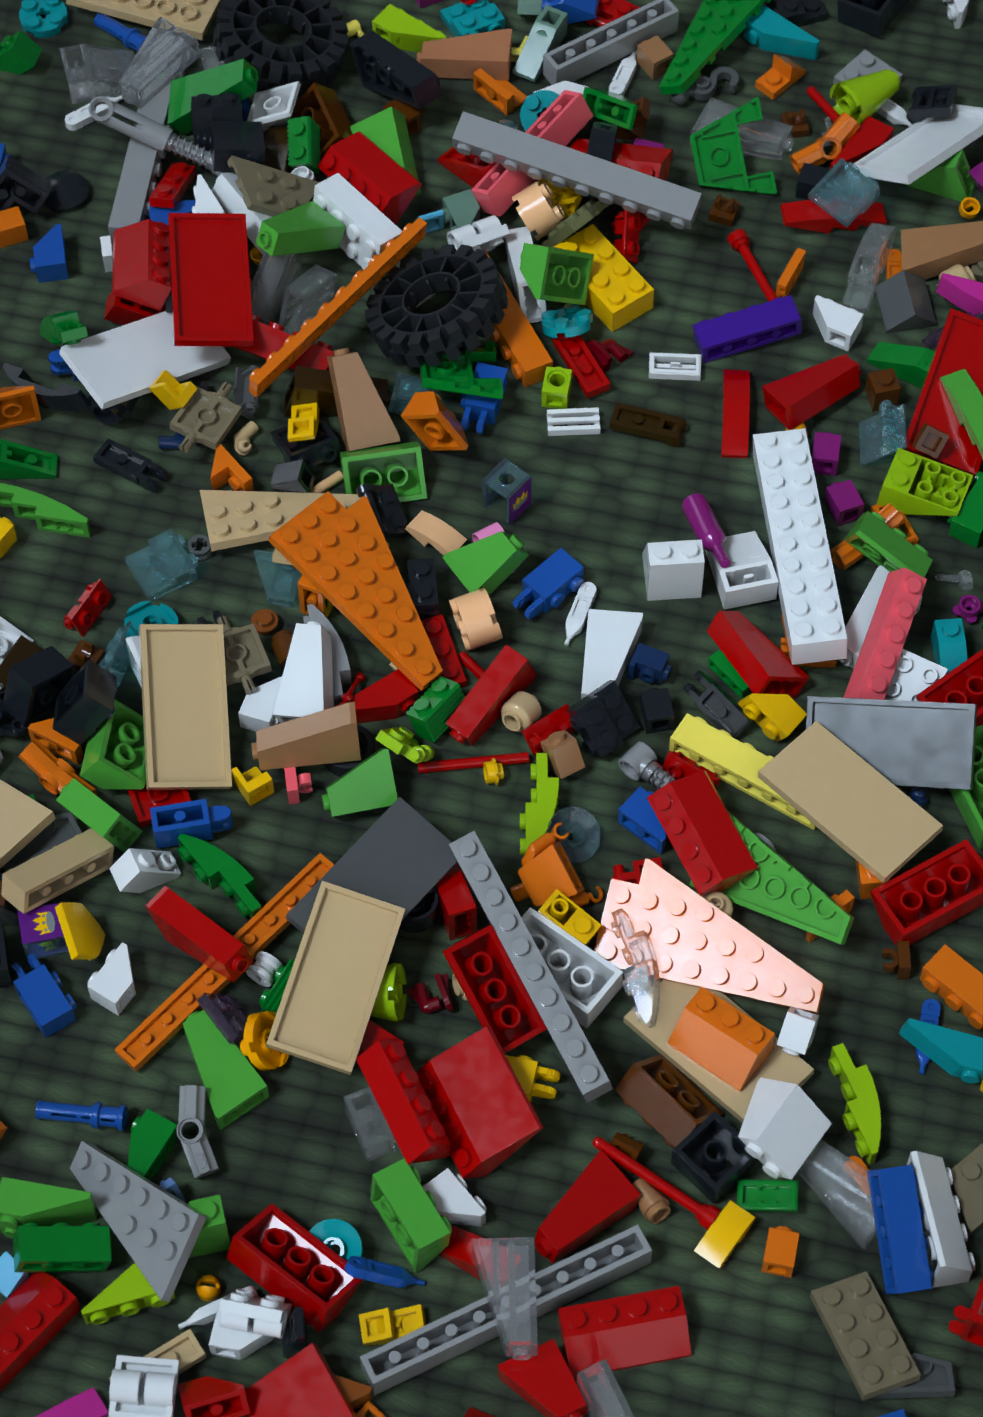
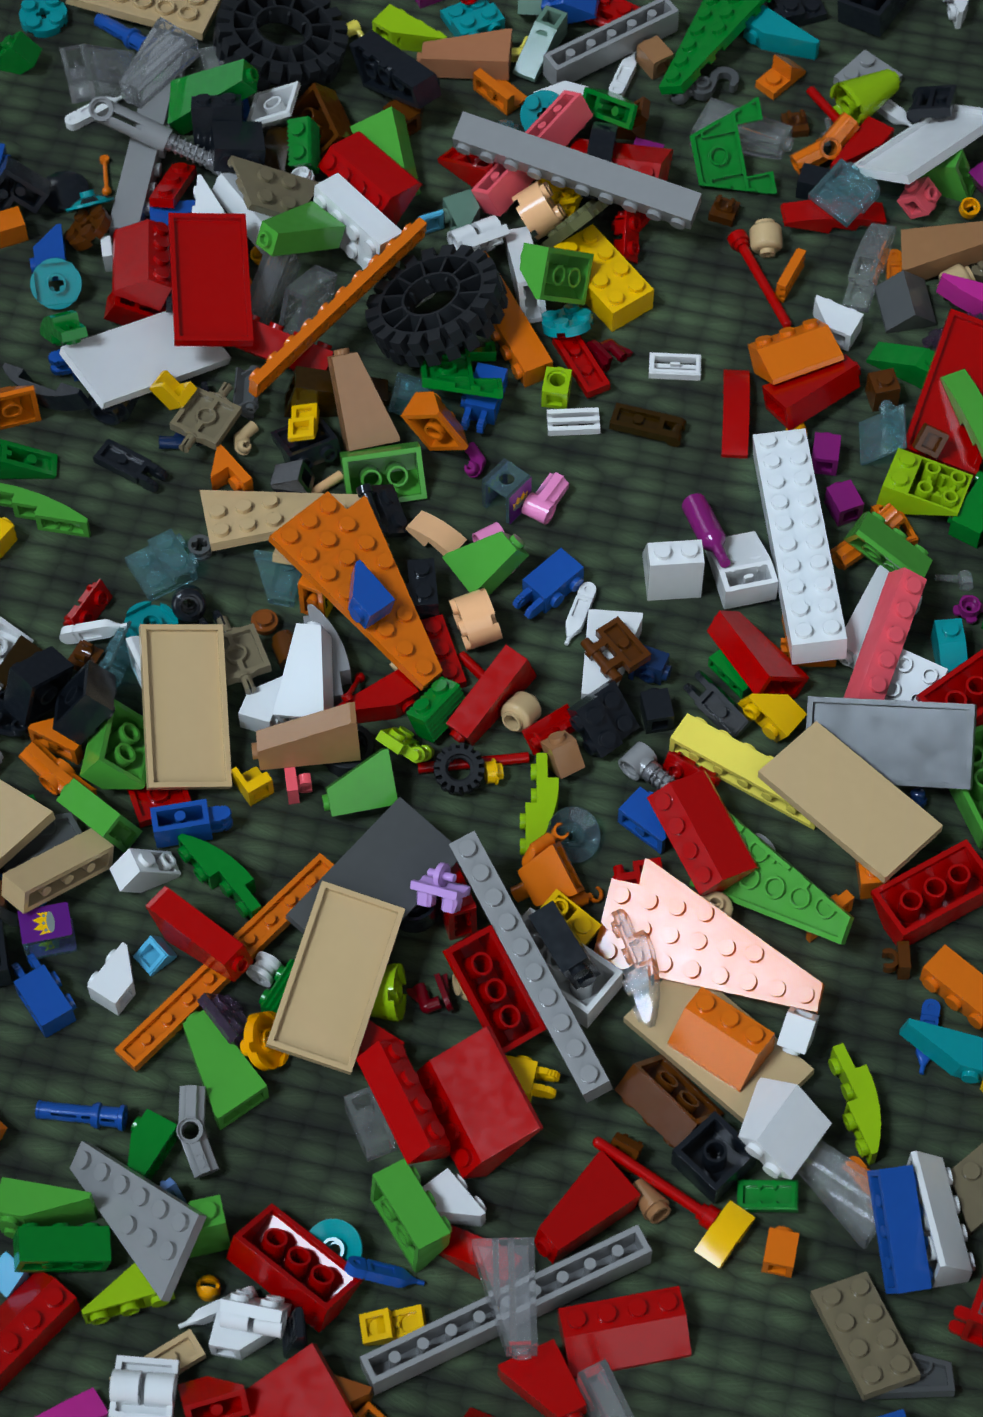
(46, 294): none -> teal plate
(80, 930): yellow slope -> none
(87, 226): none -> reddish brown plate
(89, 199): none -> teal dish
(89, 631): none -> white piece
(104, 160): none -> orange hinge
(154, 955): none -> medium azure slope
(187, 612): none -> black head
(367, 597): none -> blue slope
(440, 883): none -> lavender hips
(464, 785): none -> black tyre
(477, 461): none -> magenta arm
(543, 502): none -> bright pink piece
(564, 945): none -> black brick
(621, 644): none -> reddish brown plate
(747, 328): dark purple brick -> none
(766, 237): none -> tan head
(794, 351): none -> orange slope
(919, 198): none -> coral brick

